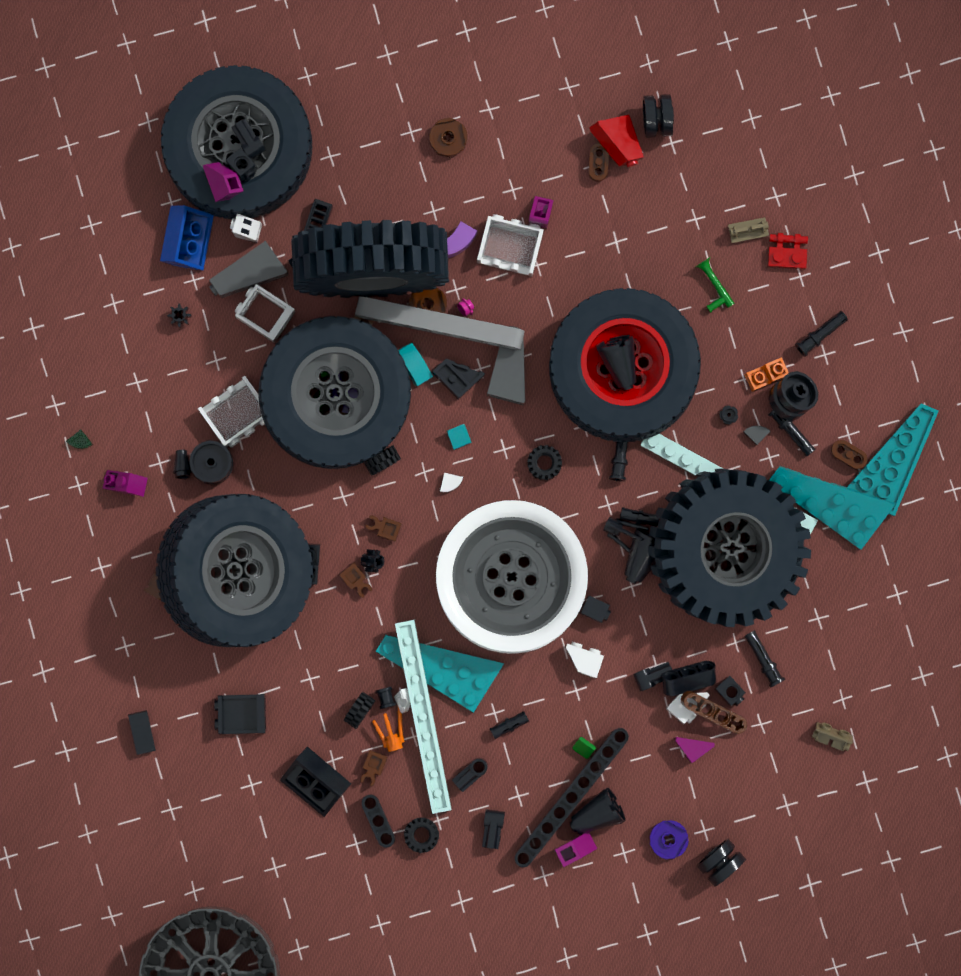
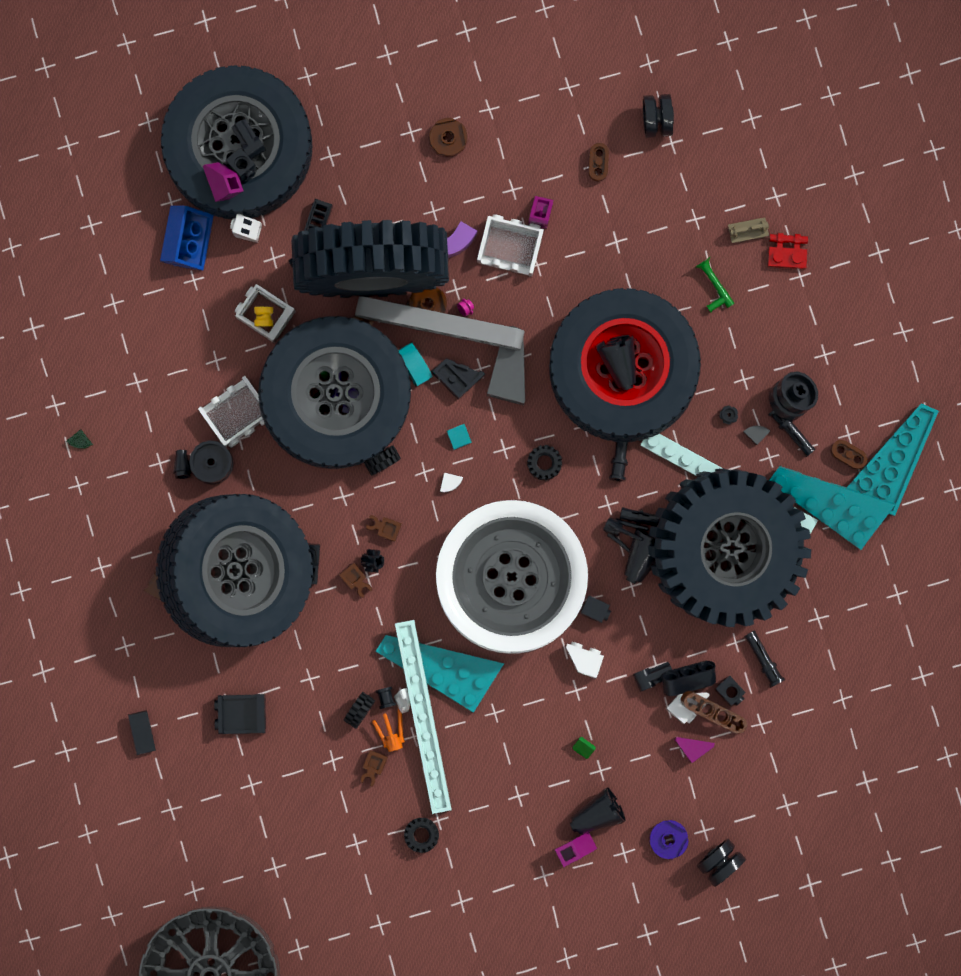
(125, 483): magenta slope -> none
(179, 321): black gear -> none
(254, 268): dark grey slope -> none
(263, 316): none -> yellow wheel
(315, 781): black slope -> none
(385, 828): black beam -> none
(469, 775): black piece -> none
(493, 824): black piece -> none
(509, 725): black pin -> none
(573, 787): black beam -> none
(619, 140): red slope -> none
(766, 374): orange slope -> none
(814, 338): black pin -> none
(841, 739): dark tan hinge -> none

